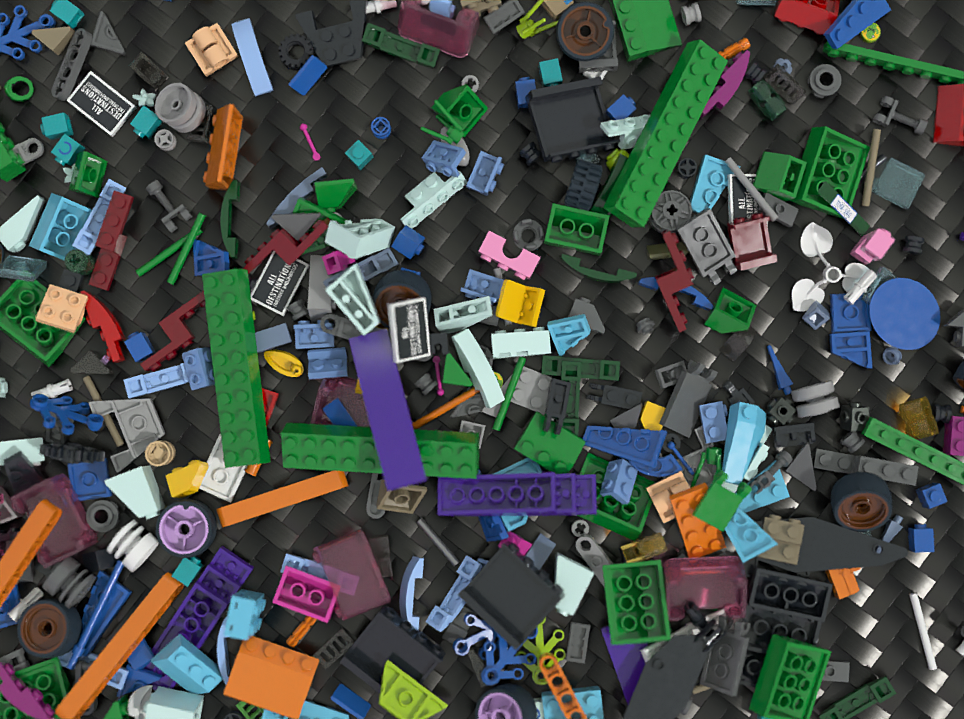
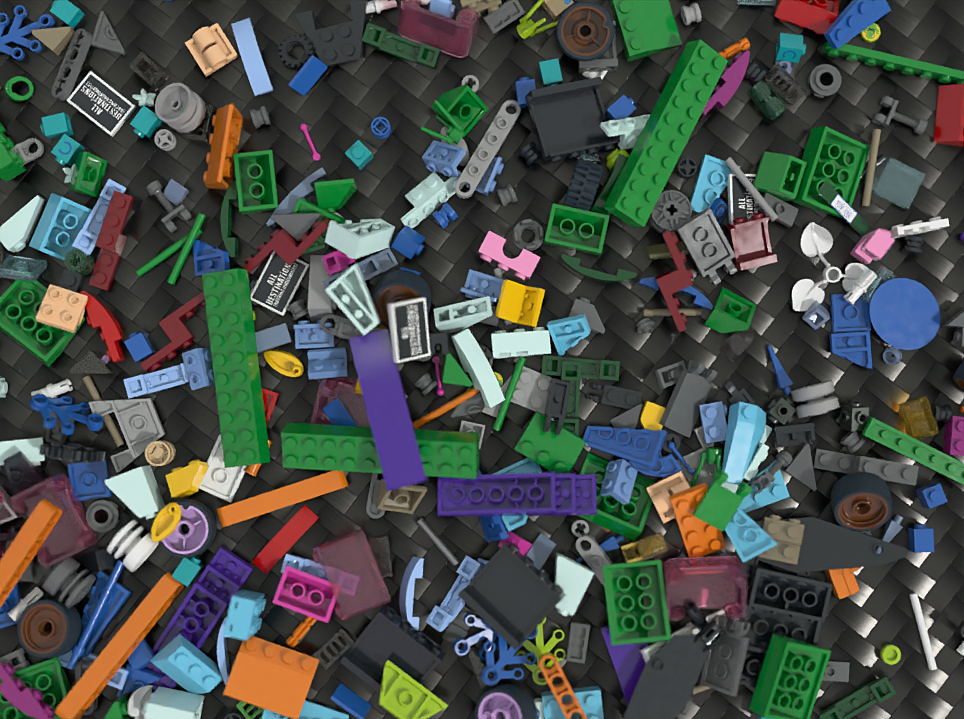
(166, 522): none -> yellow arm
(175, 192): none -> sand blue slope
(256, 182): none -> green slope
(260, 116): none -> dark grey wheel
(285, 539): none -> red slope
(444, 215): none -> blue wheel
(487, 149): none -> light grey plate
(506, 195): none -> dark grey wheel
(609, 544): none -> blue piece
(665, 312): none -> dark tan bar
(719, 209): none -> blue tile
(790, 47): none -> teal brick
(890, 654): none -> lime tile
(918, 227): none -> white wing

